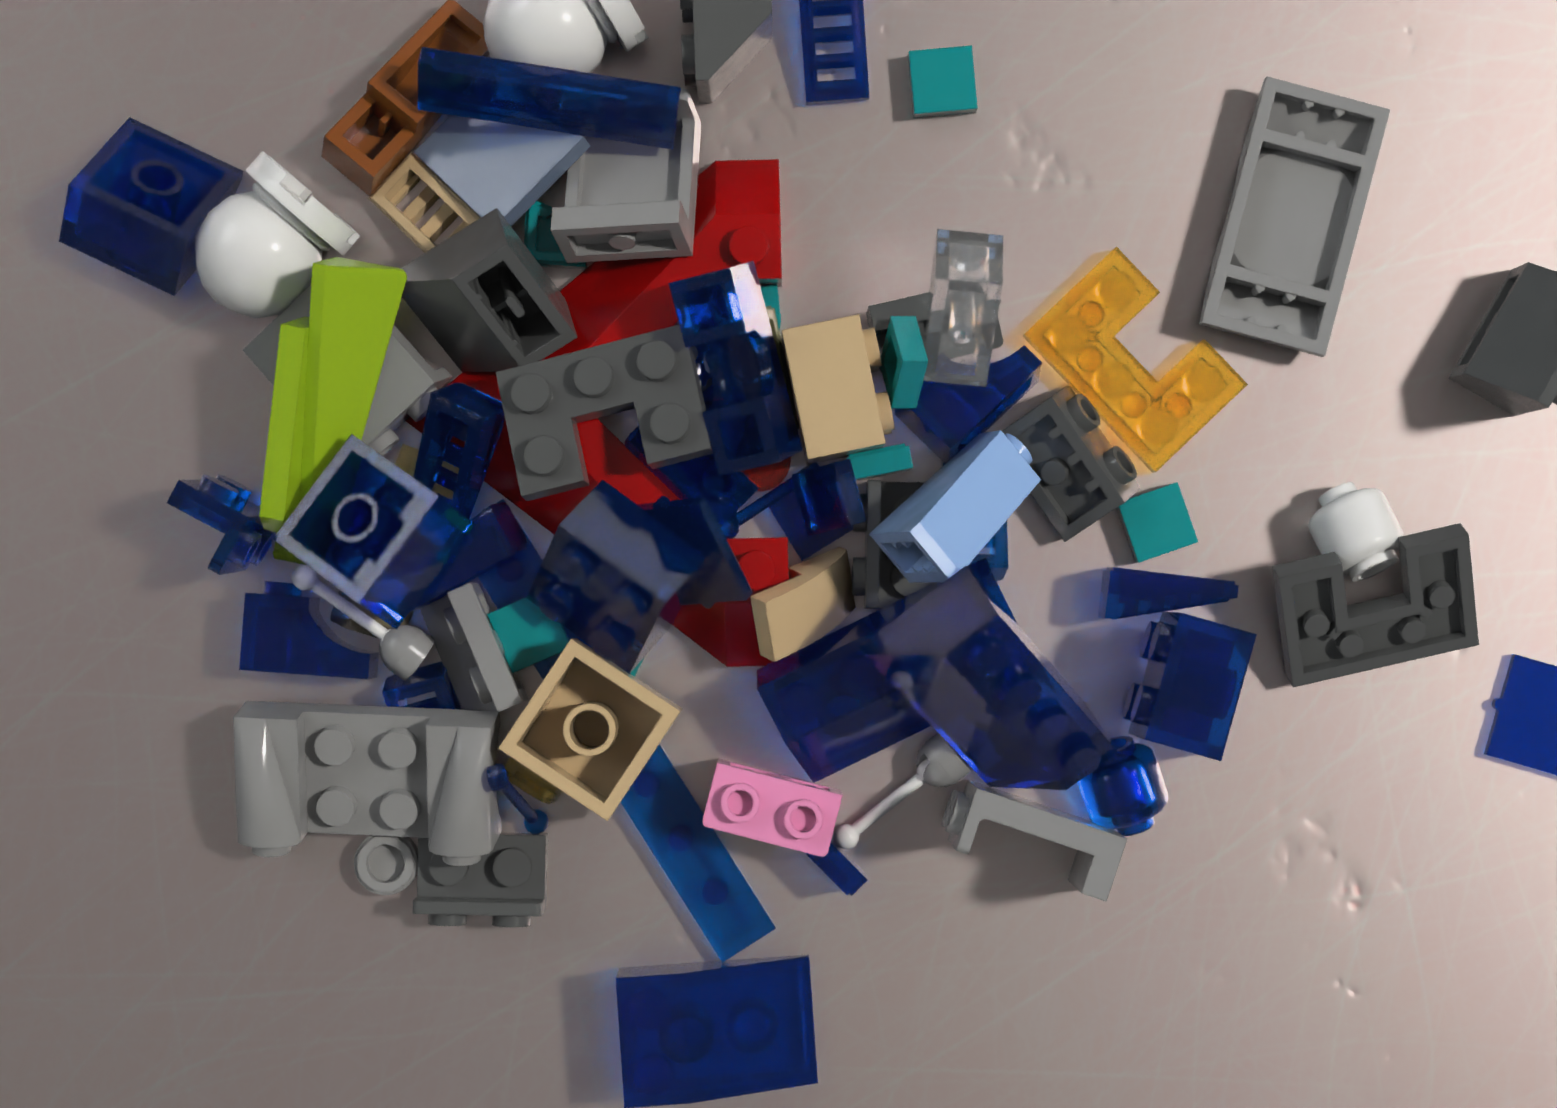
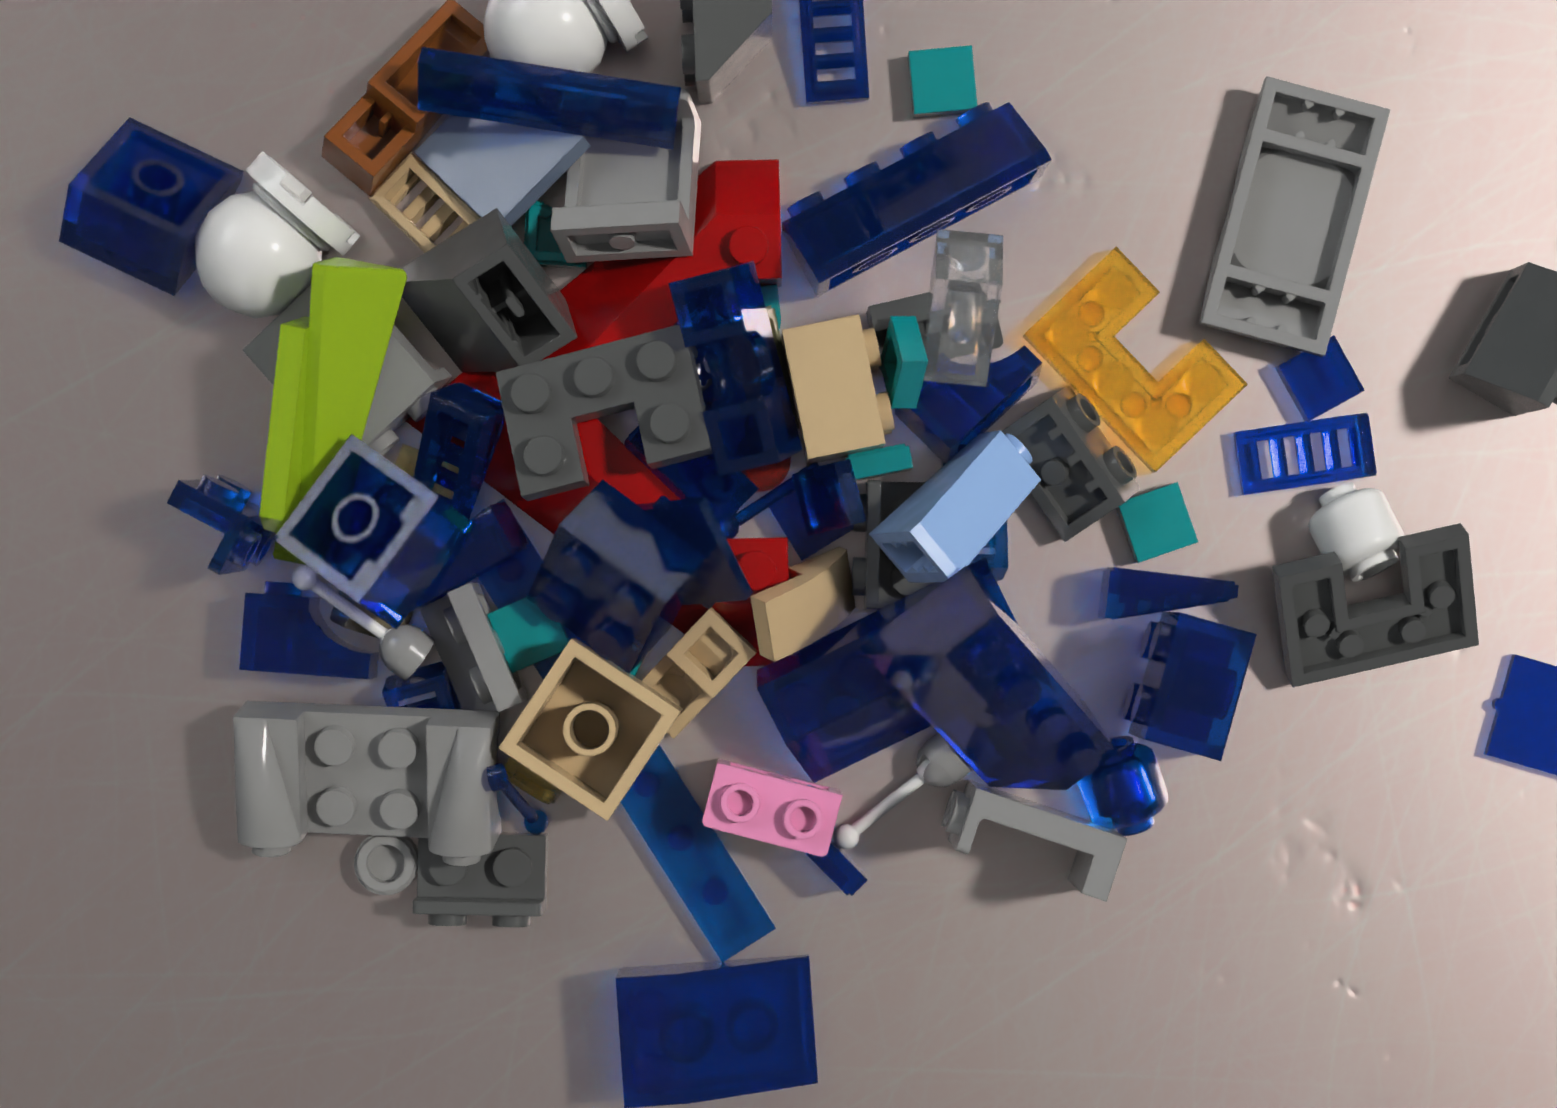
(699, 666): none -> tan slope
(913, 197): none -> clear blue slope
(1319, 382): none -> clear blue tile
(1359, 444): none -> clear blue slope

